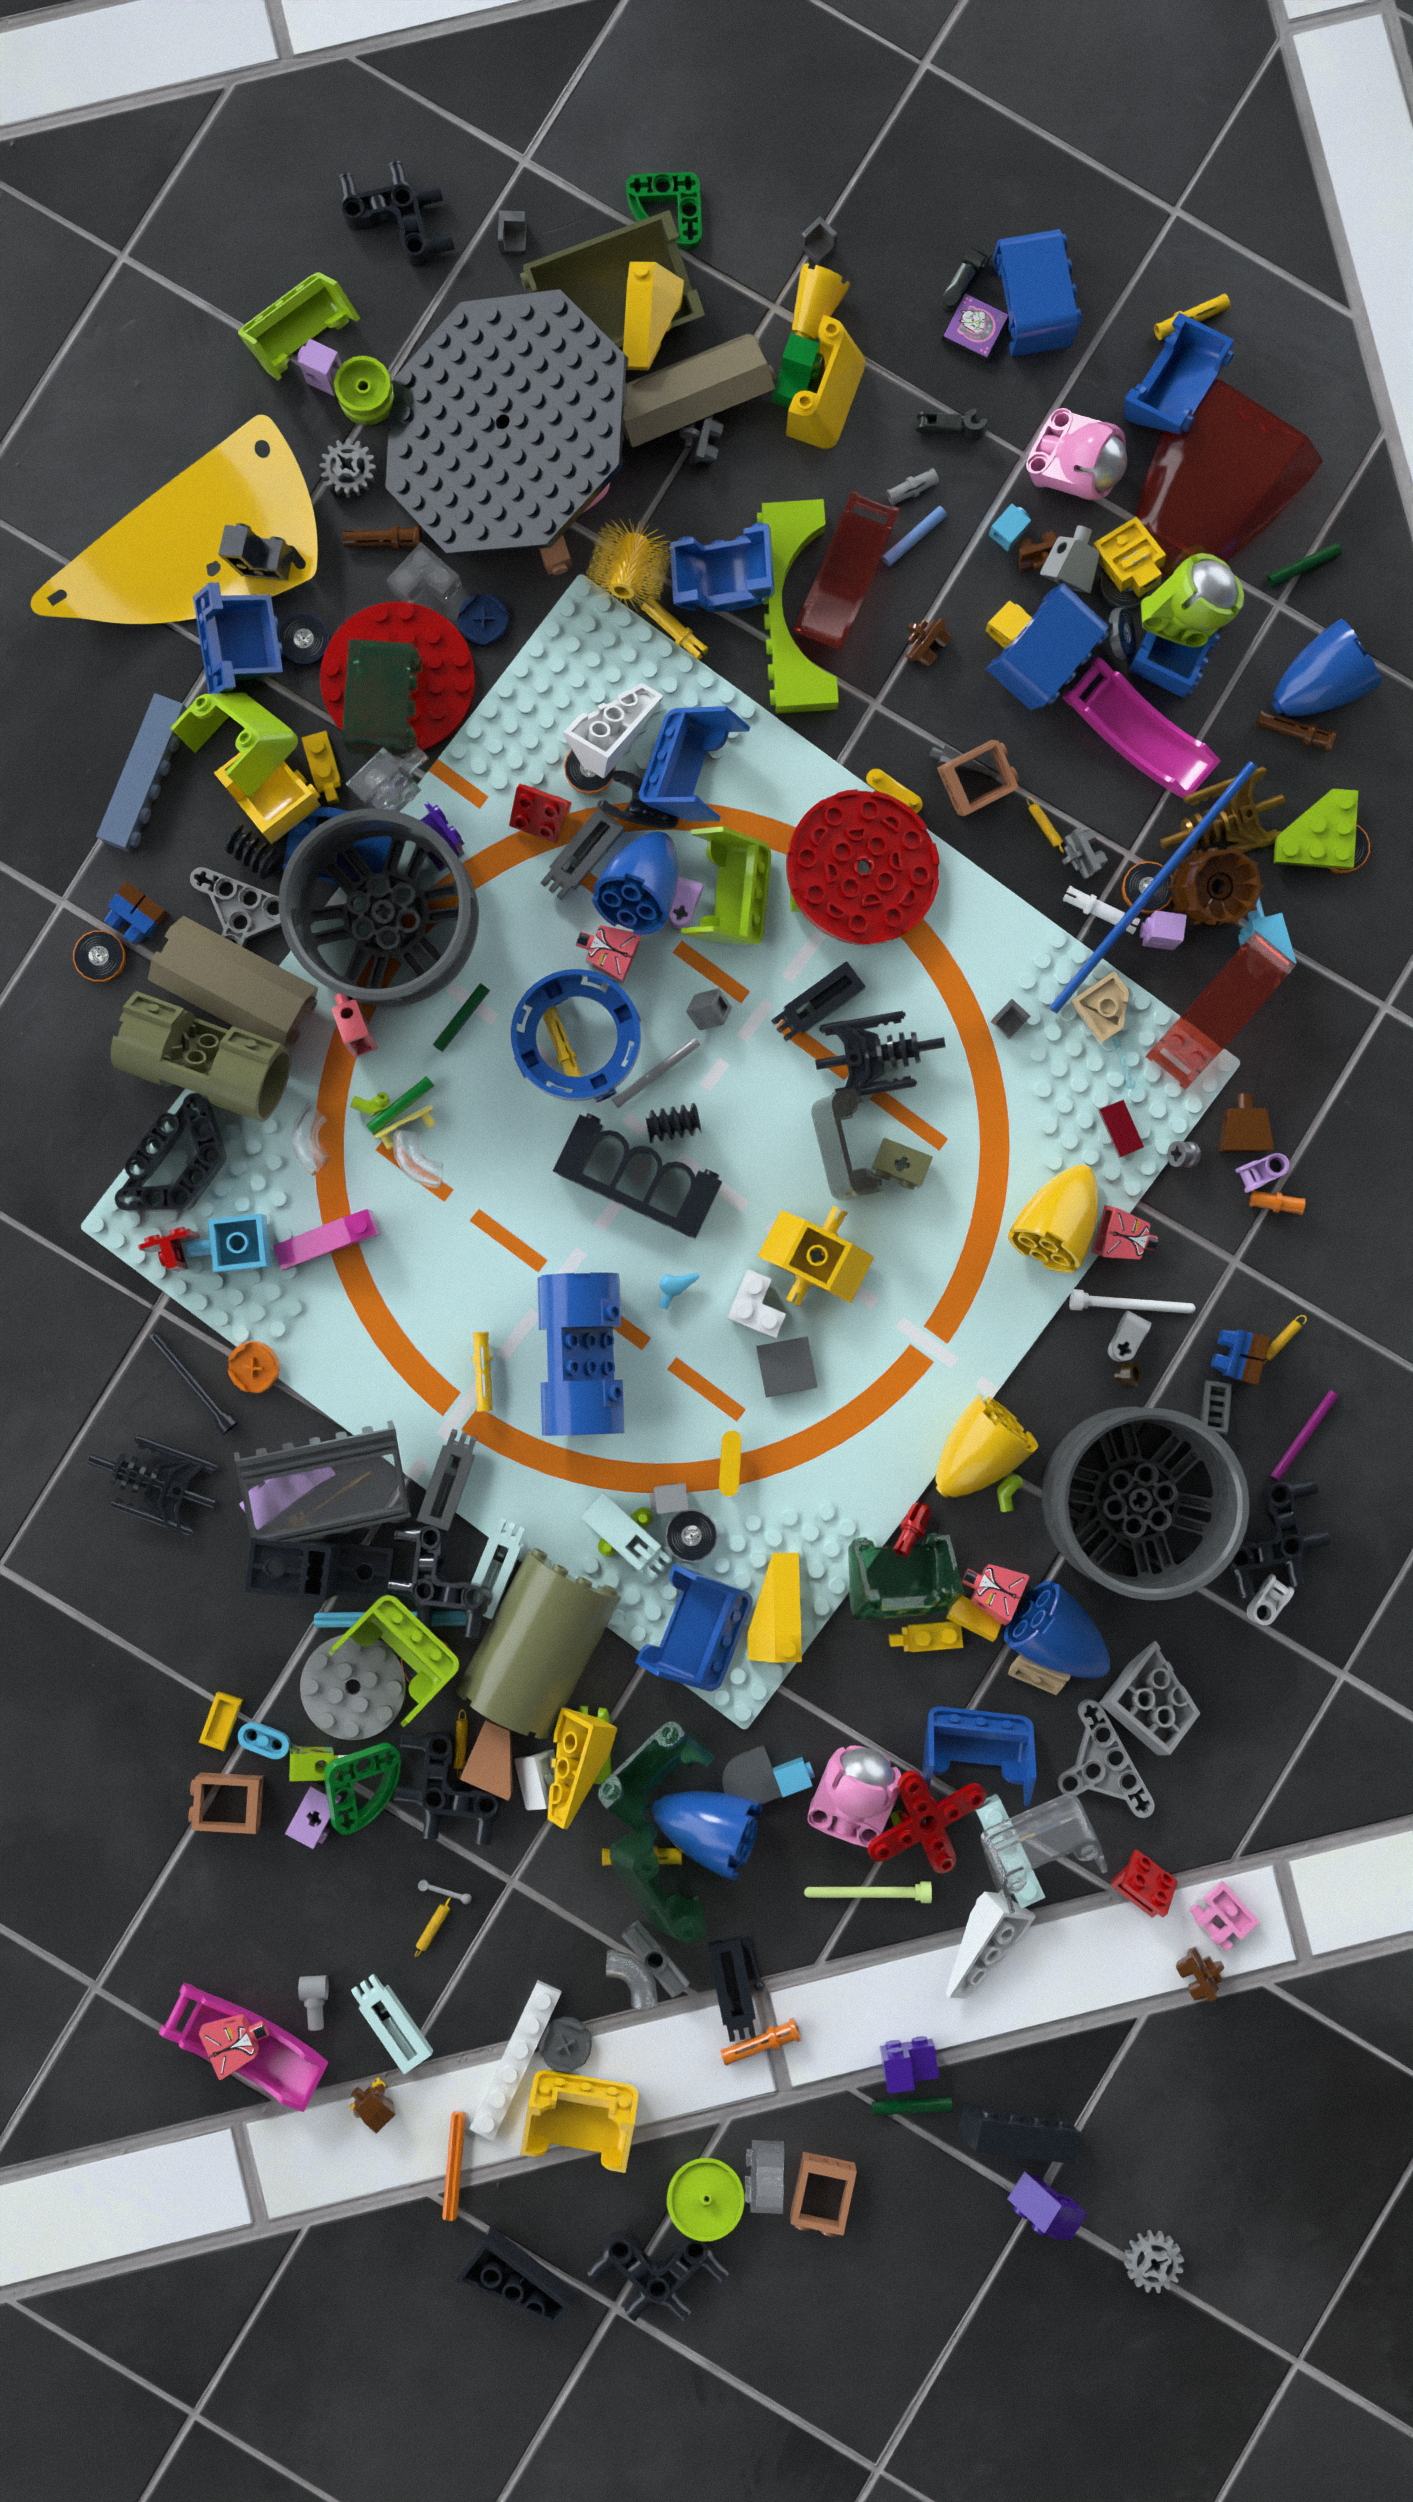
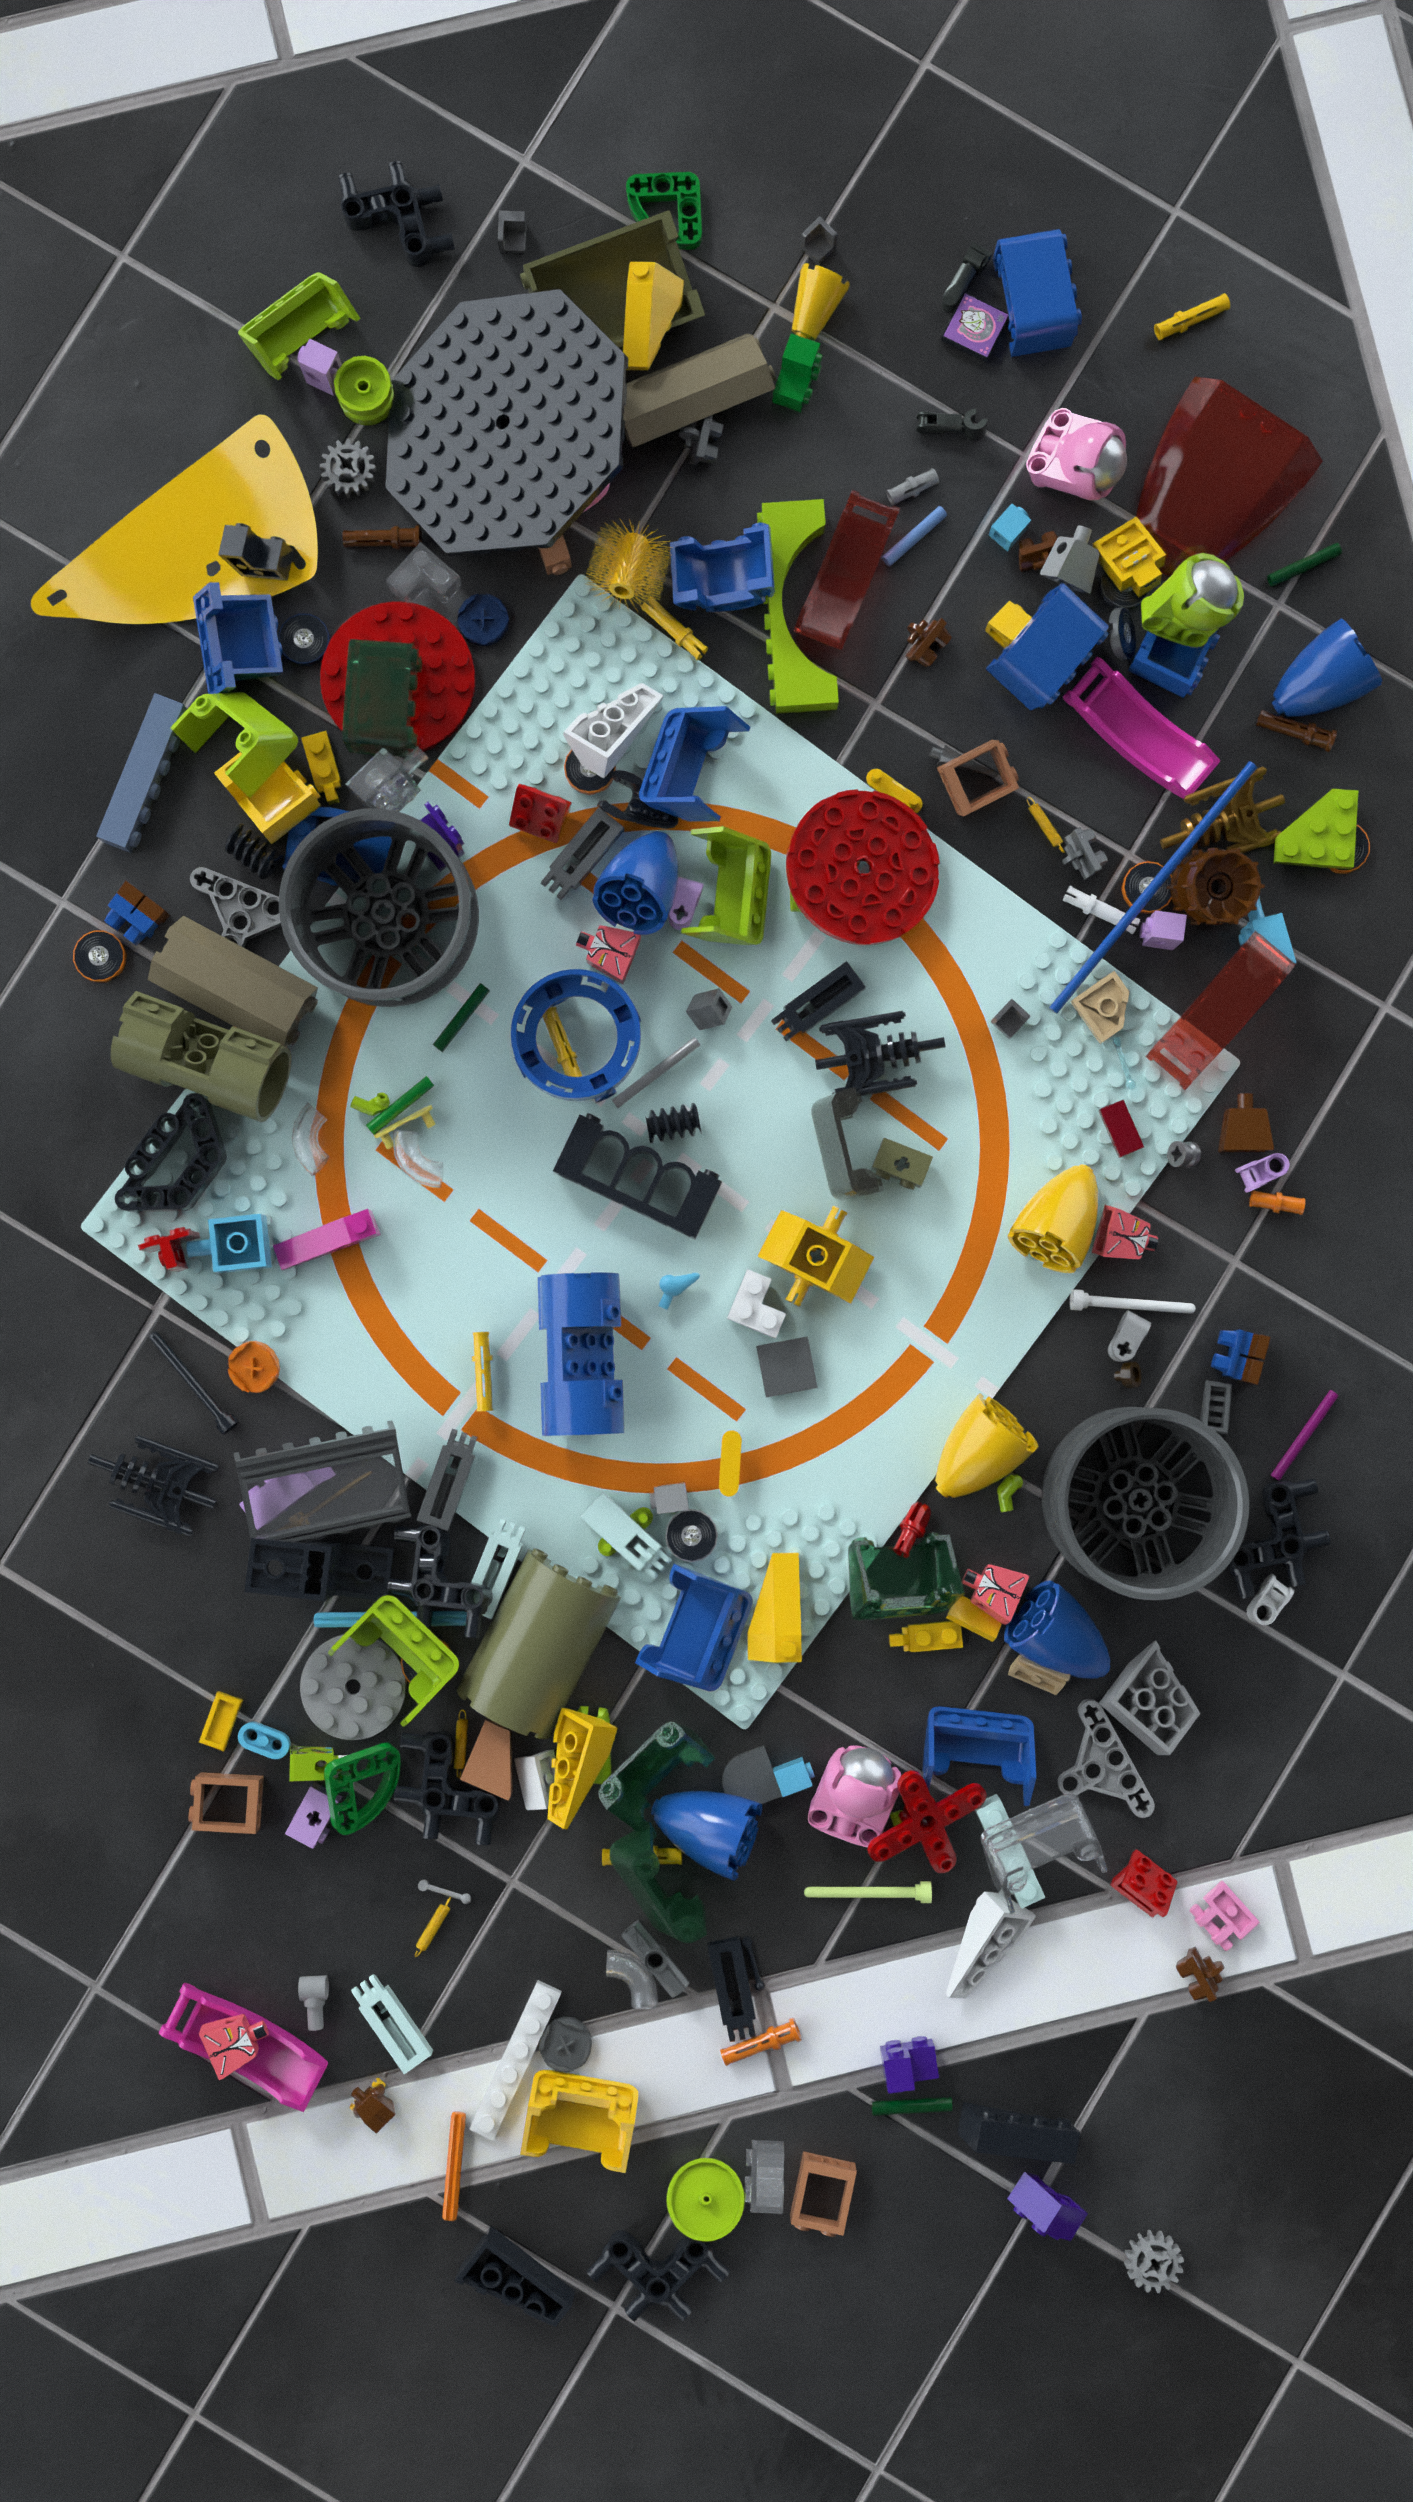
(353, 1026): coral torso -> none
(821, 416): yellow windscreen -> none
(1179, 377): blue windscreen -> none
(1278, 1344): yellow piece -> none

